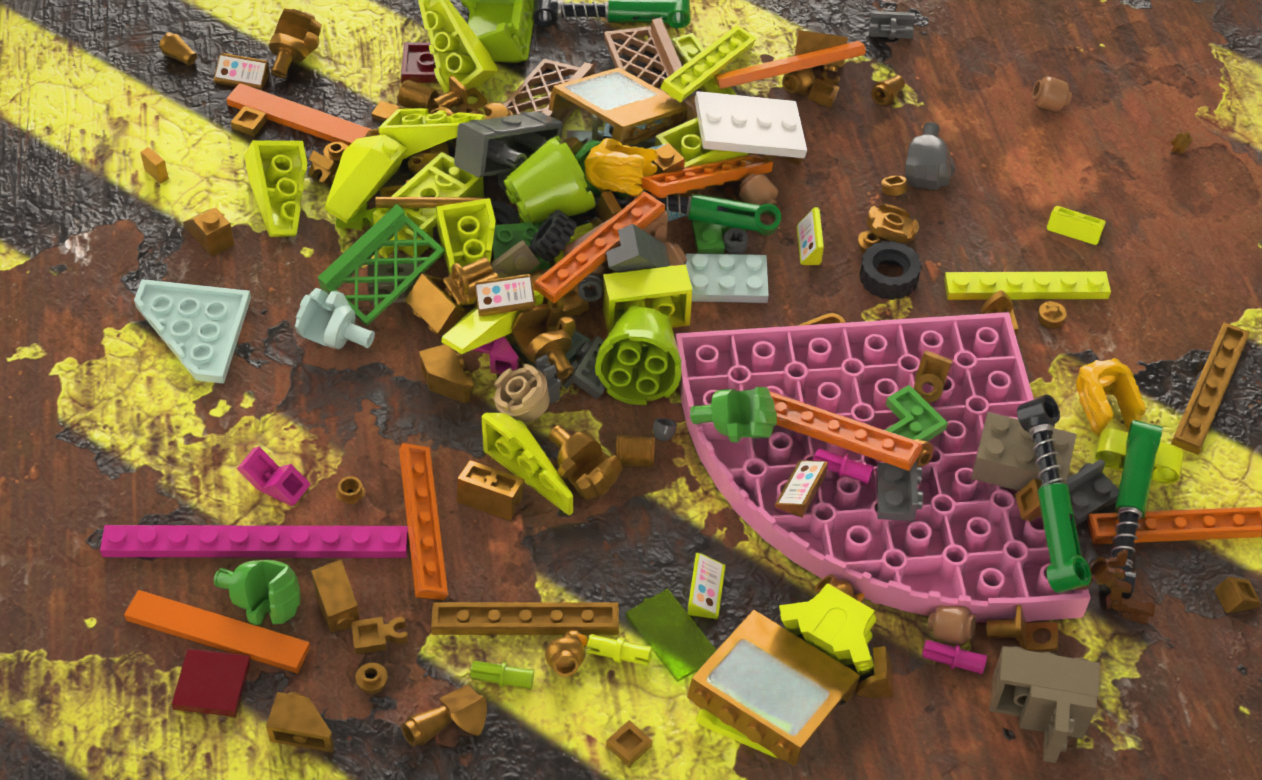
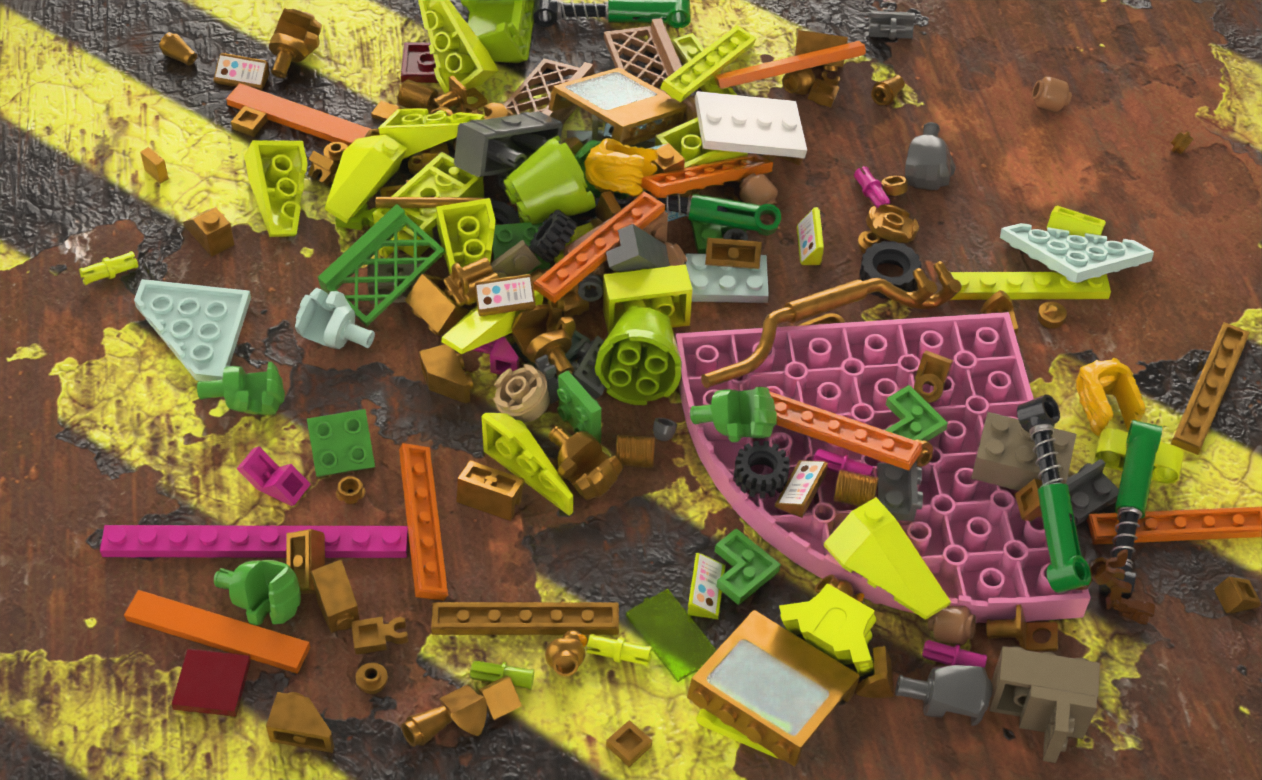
(108, 268): none -> neon yellow pin
(246, 393): none -> bright green piece
(304, 554): none -> pearl gold slope
(340, 443): none -> bright green plate
(500, 697): none -> pearl gold tile
(578, 406): none -> bright green plate
(733, 253): none -> pearl gold slope
(750, 567): none -> bright green plate
(766, 456): none -> black tyre
(834, 298): none -> pearl gold piece
(855, 488): none -> pearl gold piece
(871, 187): none -> dark pink axle
(880, 551): none -> neon yellow wedge
(950, 689): none -> dark grey piece
(1075, 255): none -> light aqua plate

